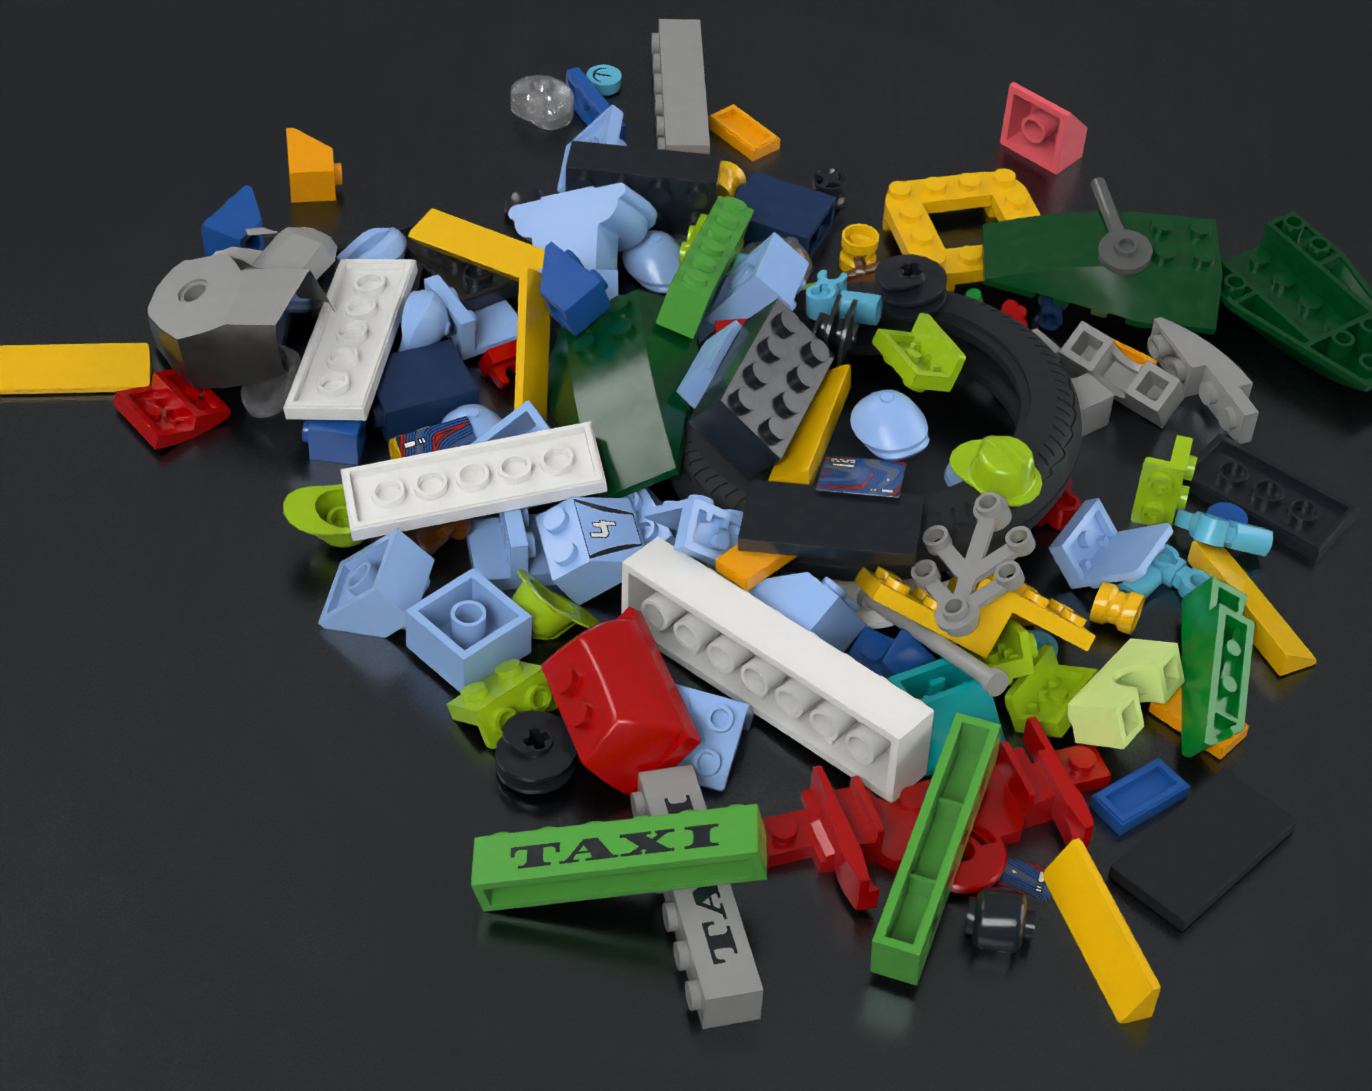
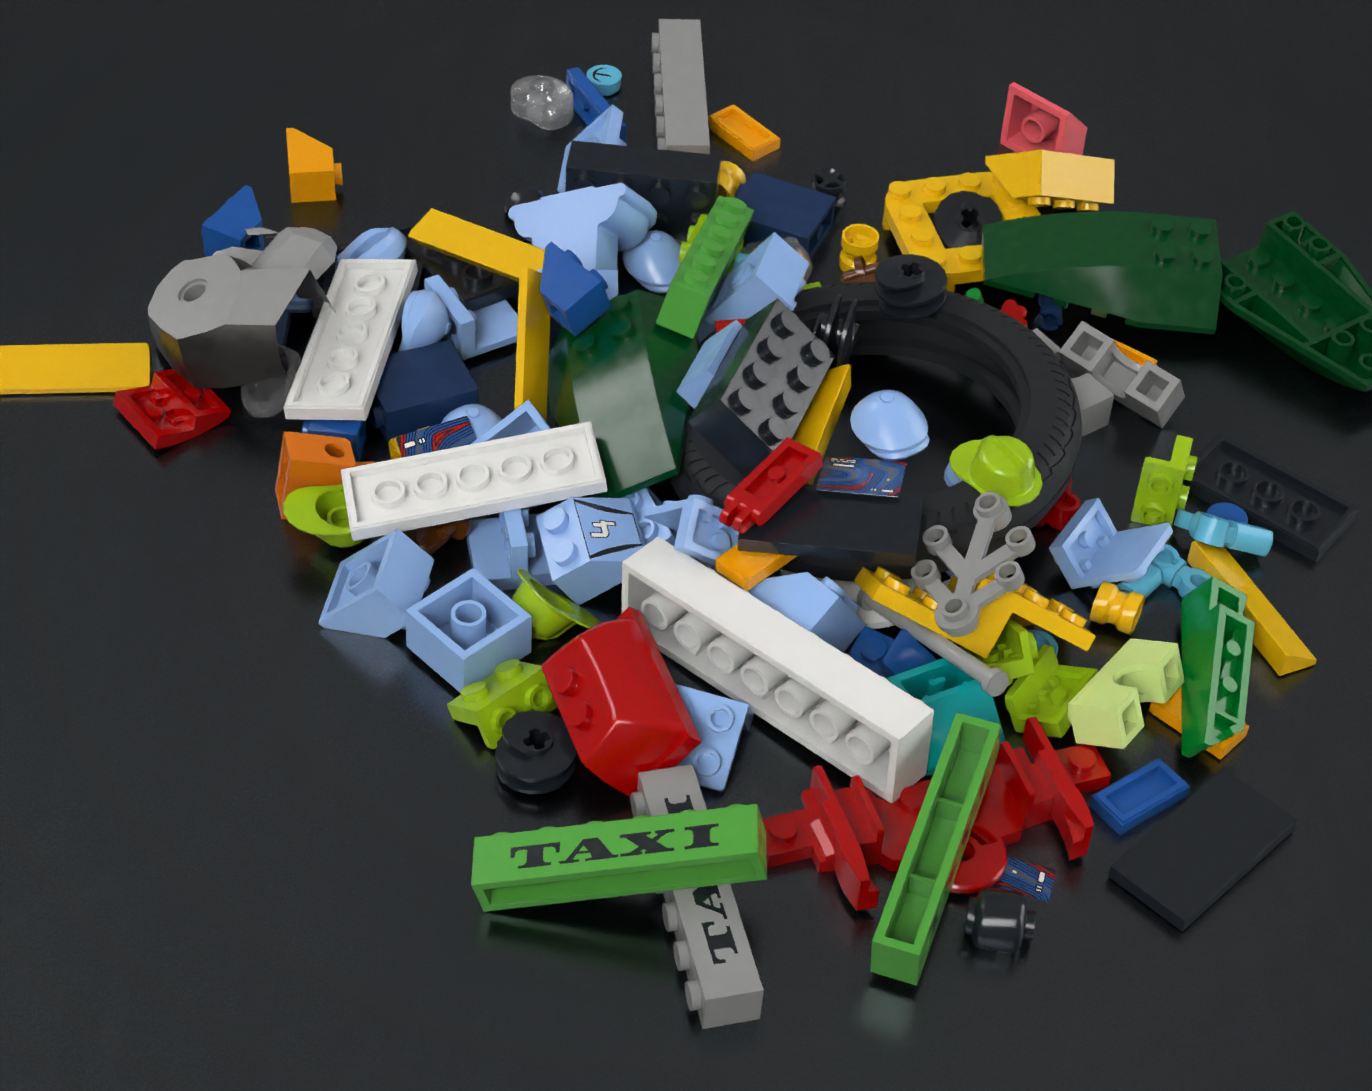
(311, 462): none -> orange torso
(498, 361): red tile -> none
(770, 485): none -> red hinge
(822, 295): medium azure bar -> none
(921, 357): lime bracket -> none
(962, 207): none -> black piece
(1055, 178): none -> yellow slope
(1102, 934): yellow slope -> none
(1120, 249): dark grey piece -> none
(1207, 373): light grey slope -> none

